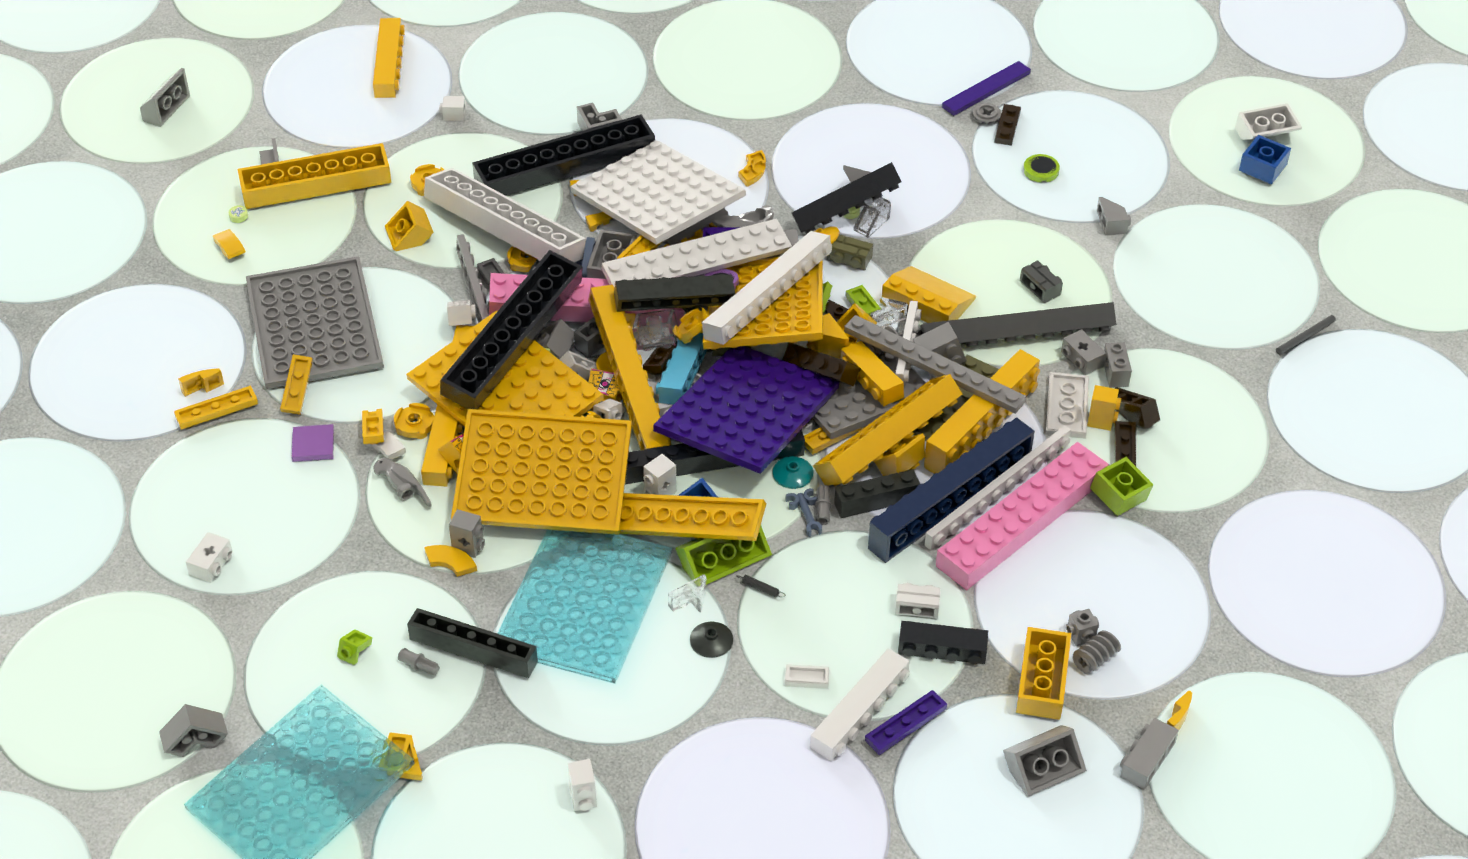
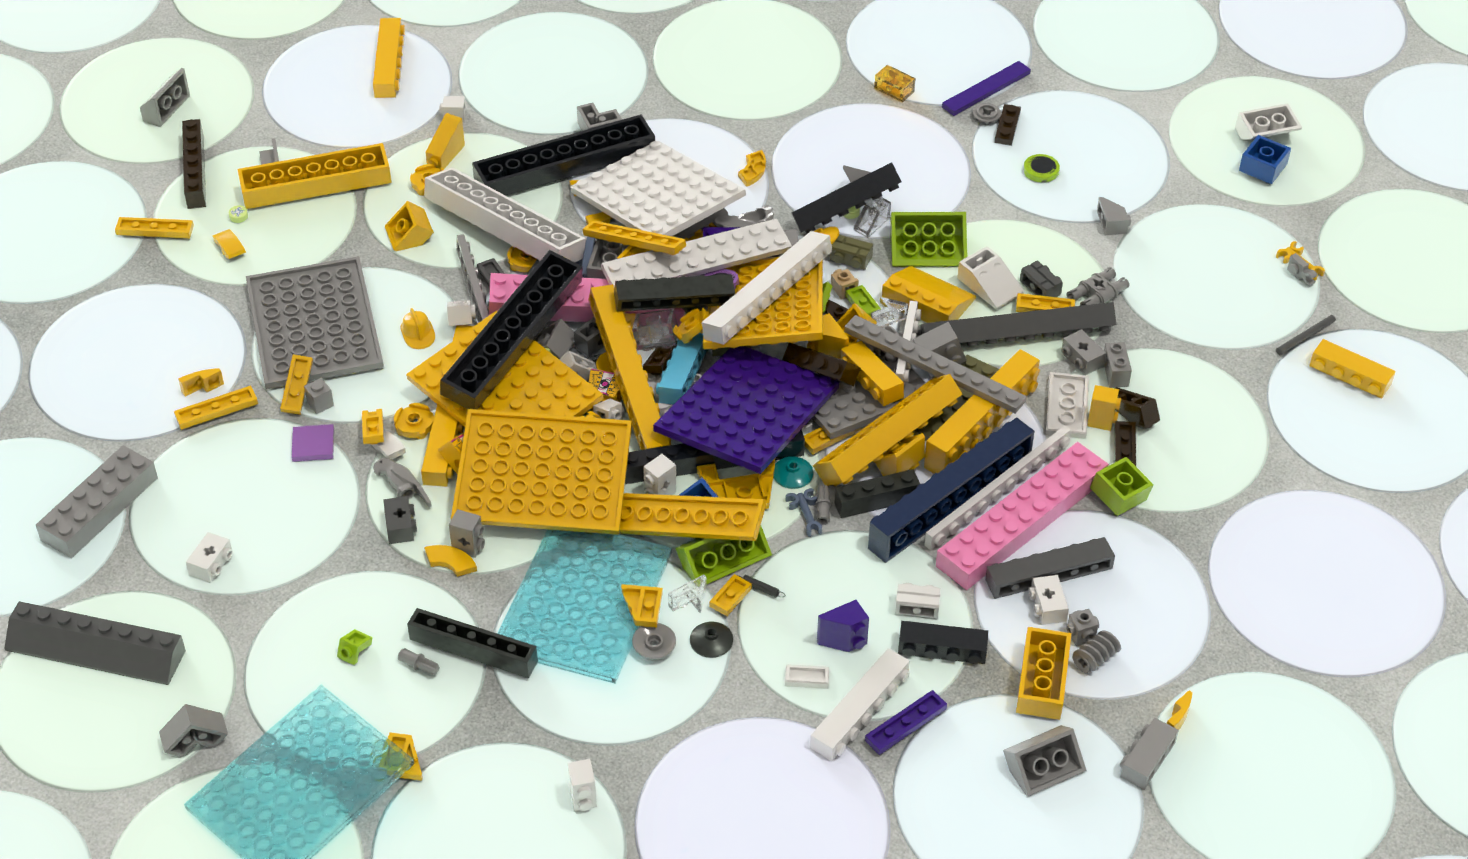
(94, 643): none -> dark grey slope
(96, 501): none -> light grey brick
(154, 227): none -> yellow plate
(194, 164): none -> dark brown brick
(319, 395): none -> light grey brick
(398, 519): none -> dark grey brick
(417, 330): none -> yellow piece
(446, 142): none -> yellow slope
(634, 237): none -> yellow plate
(643, 603): none -> yellow wing
(654, 642): none -> light grey dish
(730, 595): none -> yellow plate
(748, 486): none -> yellow wing
(841, 279): none -> tan brick
(843, 627): none -> dark purple slope
(894, 83): none -> clear yellow brick
(928, 239): none -> lime slope
(989, 277): none -> white slope
(1030, 302): none -> yellow plate
(1048, 600): none -> white brick
(1066, 562): none -> dark grey brick
(1098, 288): none -> light grey pin
(1286, 253): none -> yellow bar
(1299, 268): none -> light grey plate
(1352, 368): none -> yellow brick

